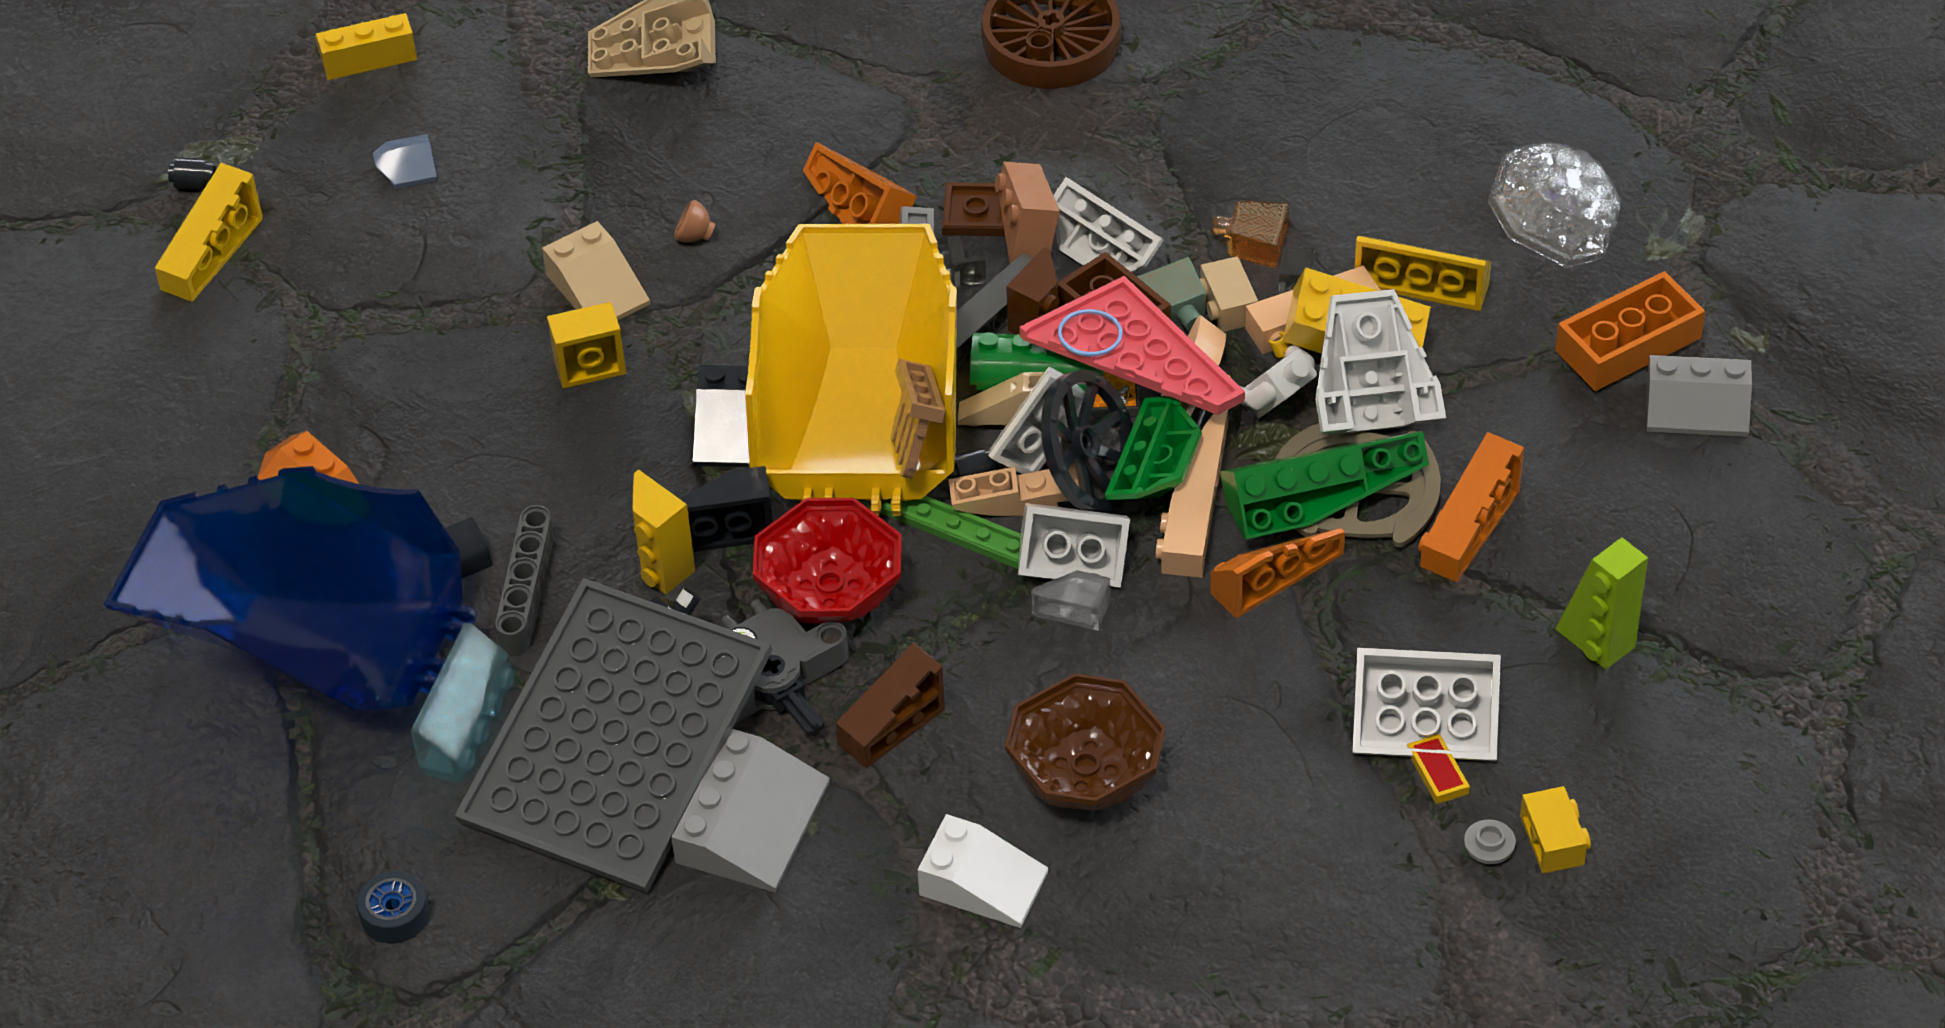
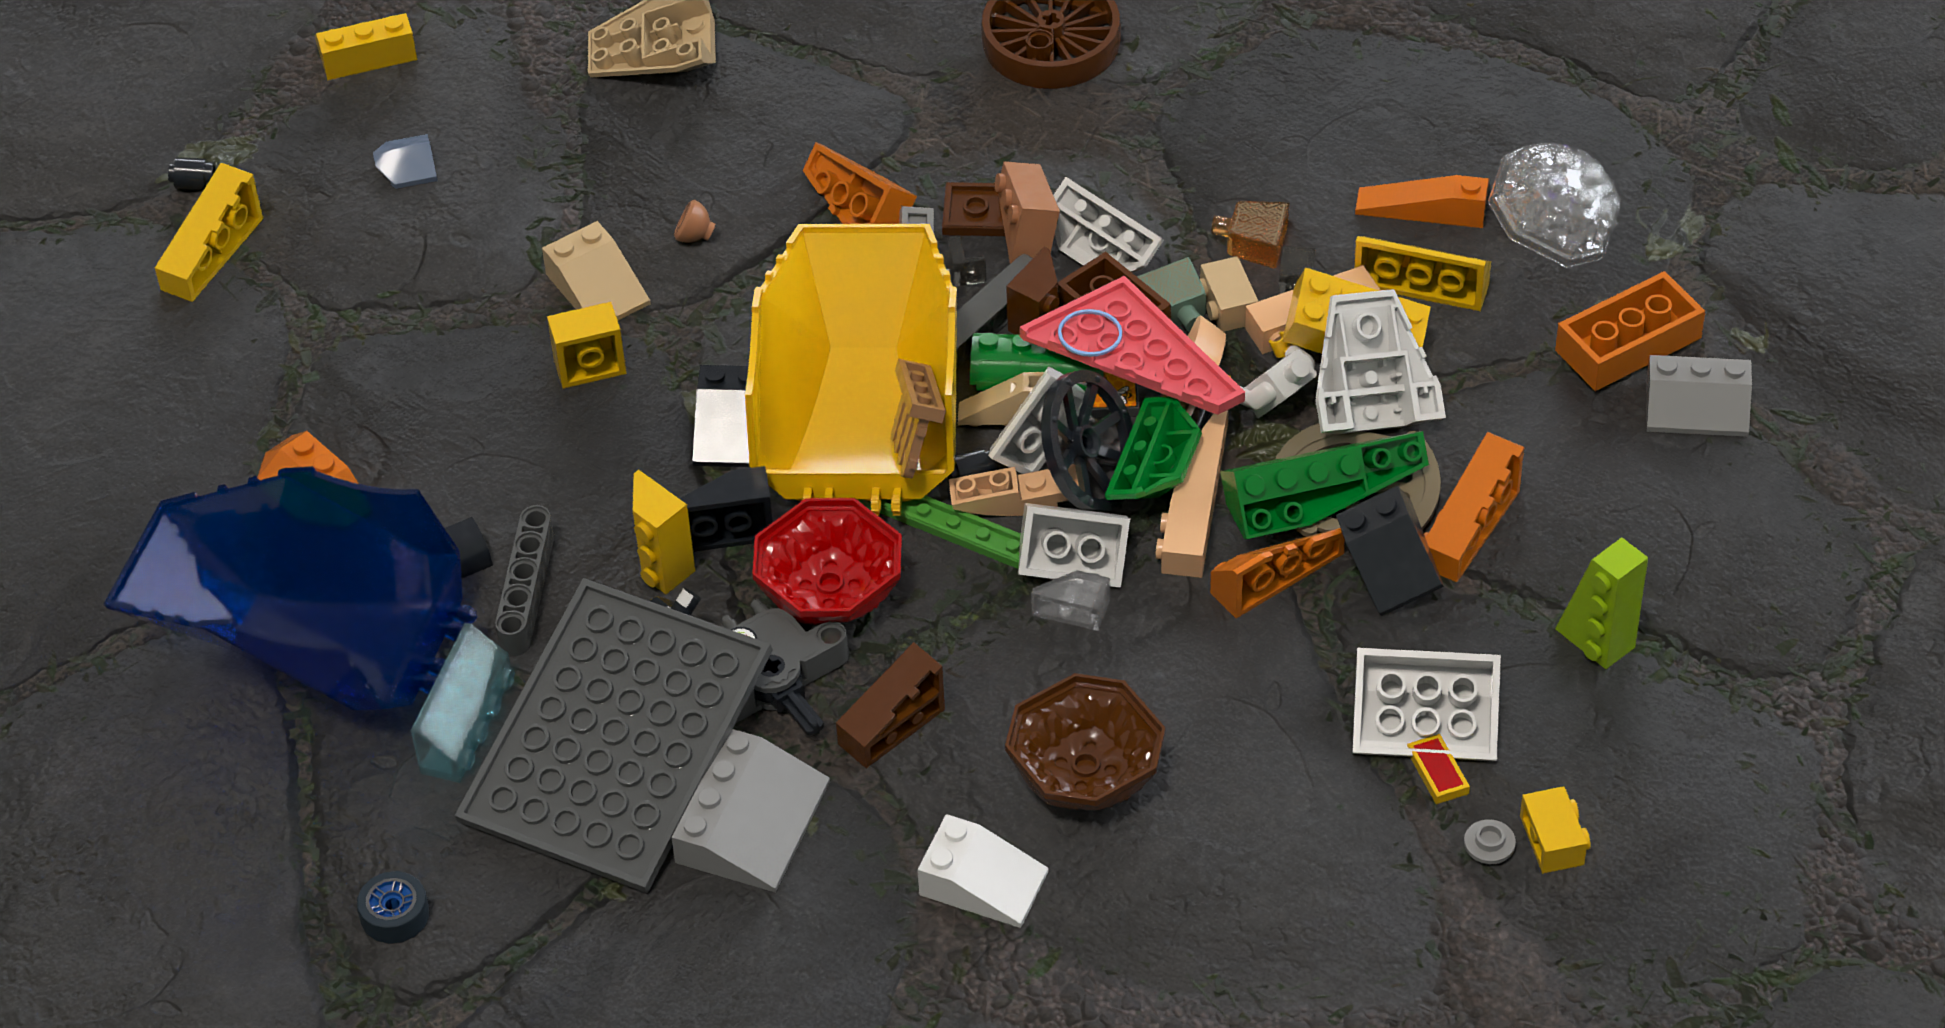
(1390, 550): none -> black slope
(1434, 200): none -> orange wedge

